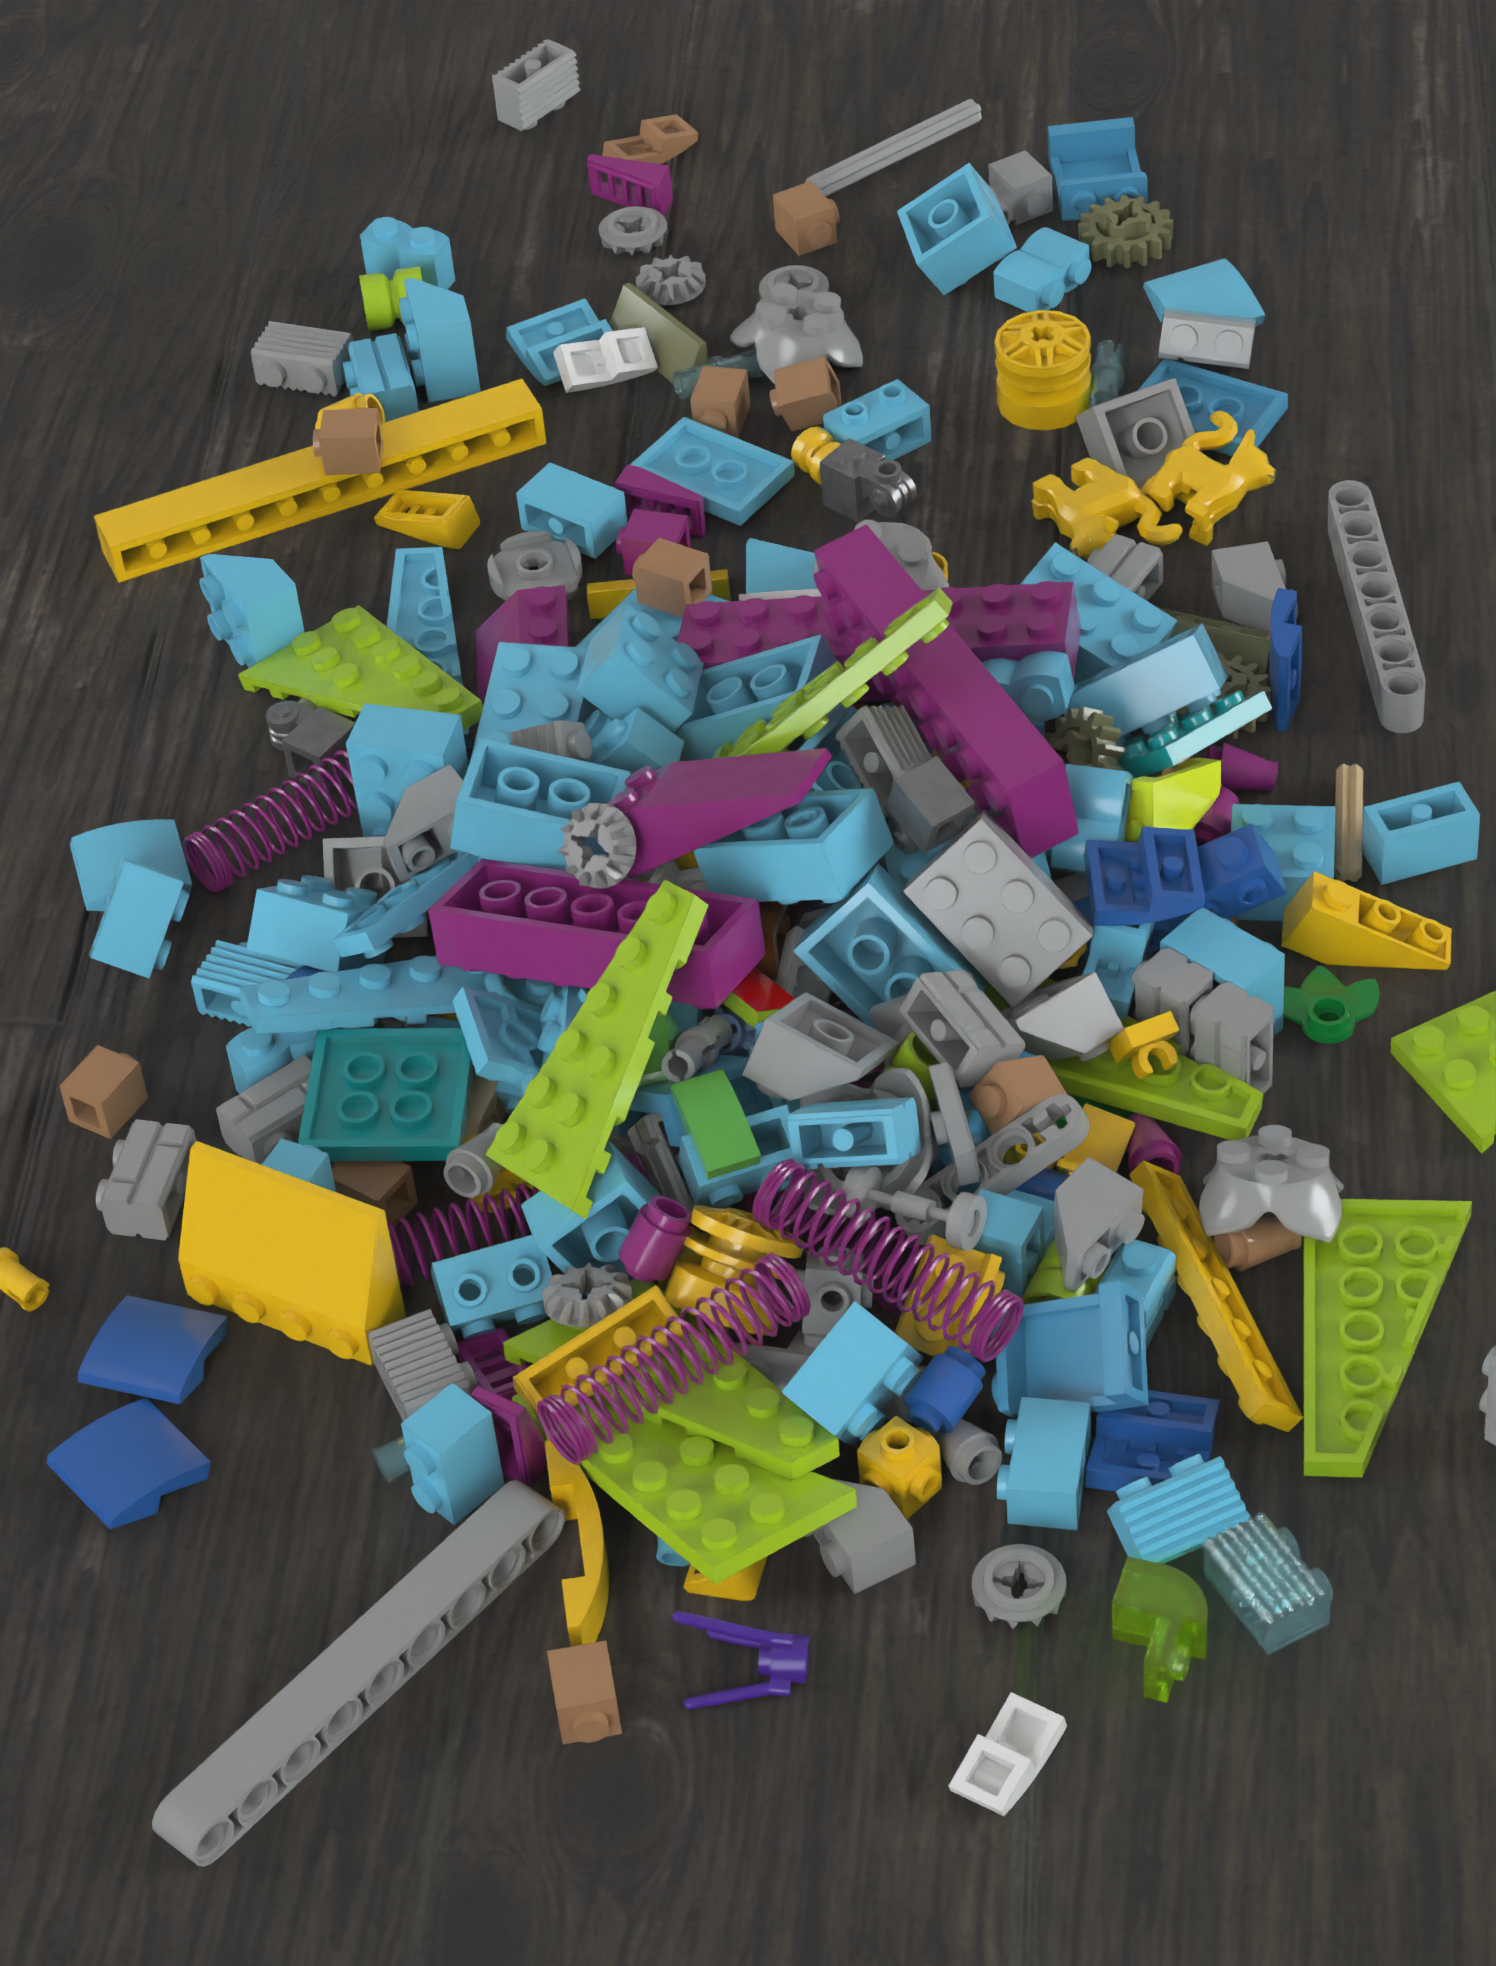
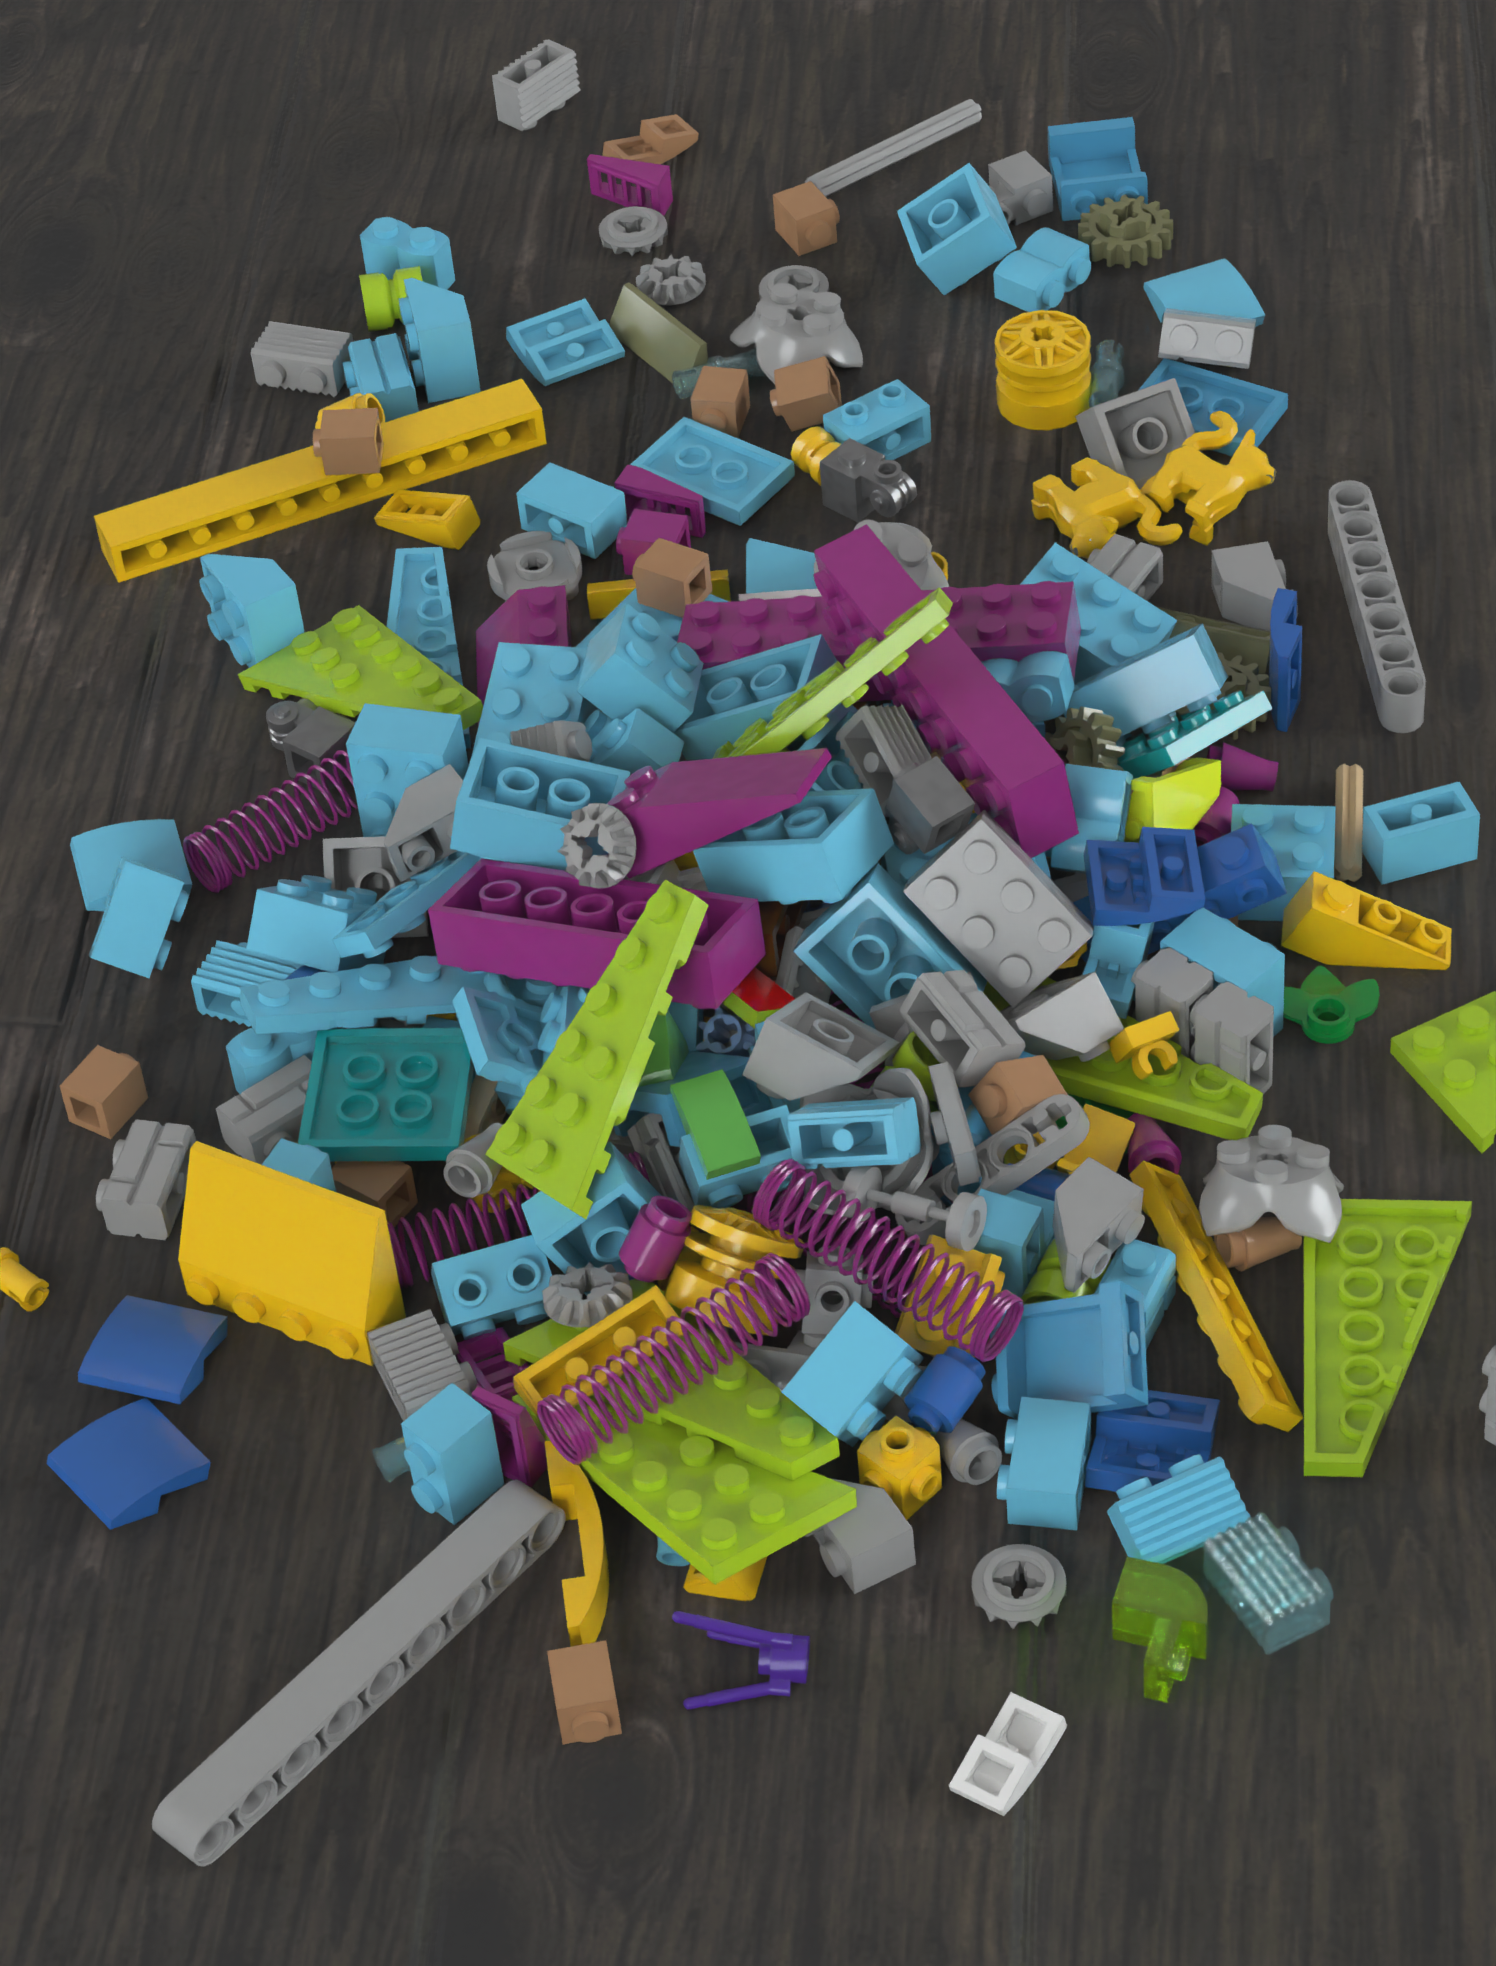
(605, 361): white slope -> none
(696, 1048): light grey pin -> none

